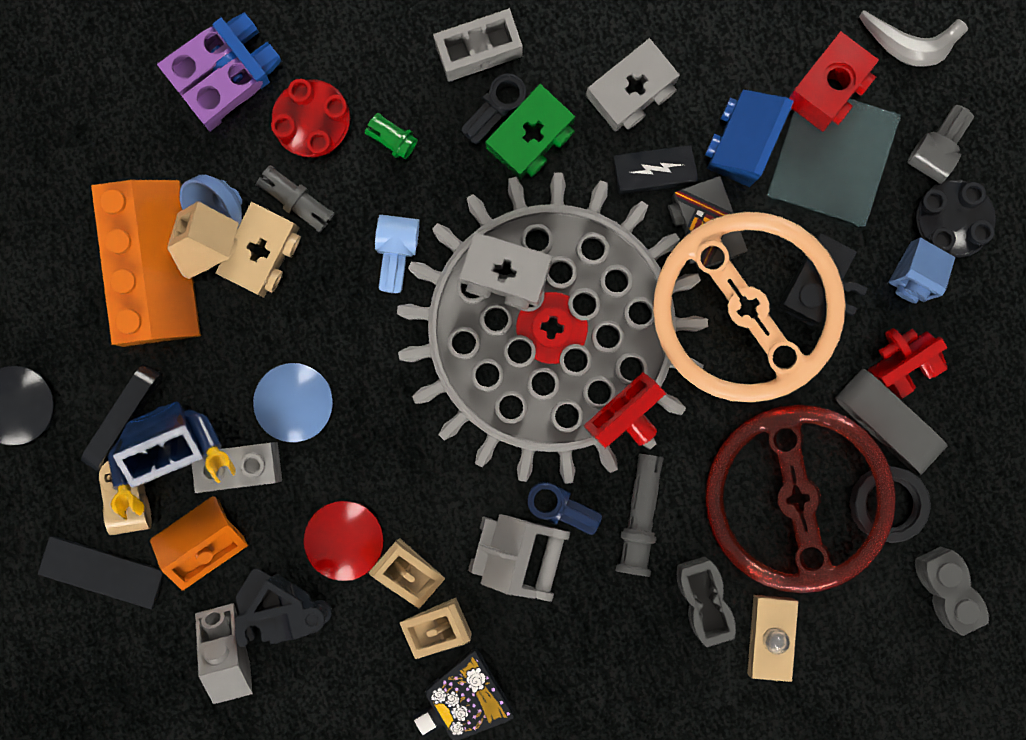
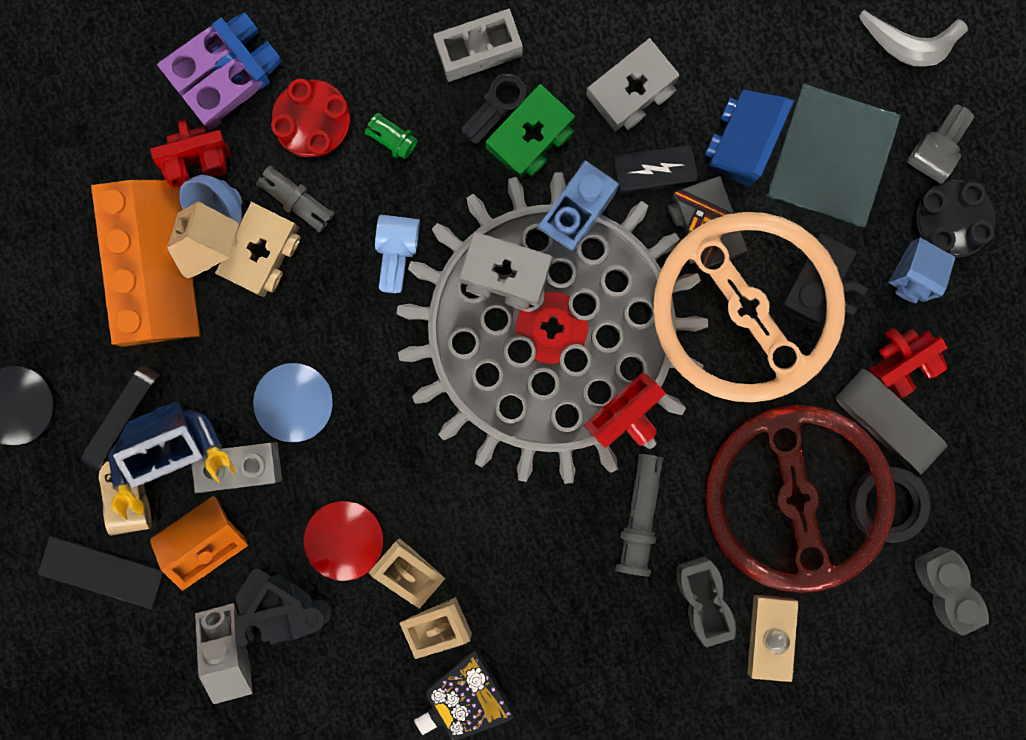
(191, 149): none -> red hips
(505, 555): light grey piece -> none
(565, 509): dark blue axle -> none
(579, 206): none -> medium blue slope
(843, 62): red brick -> none

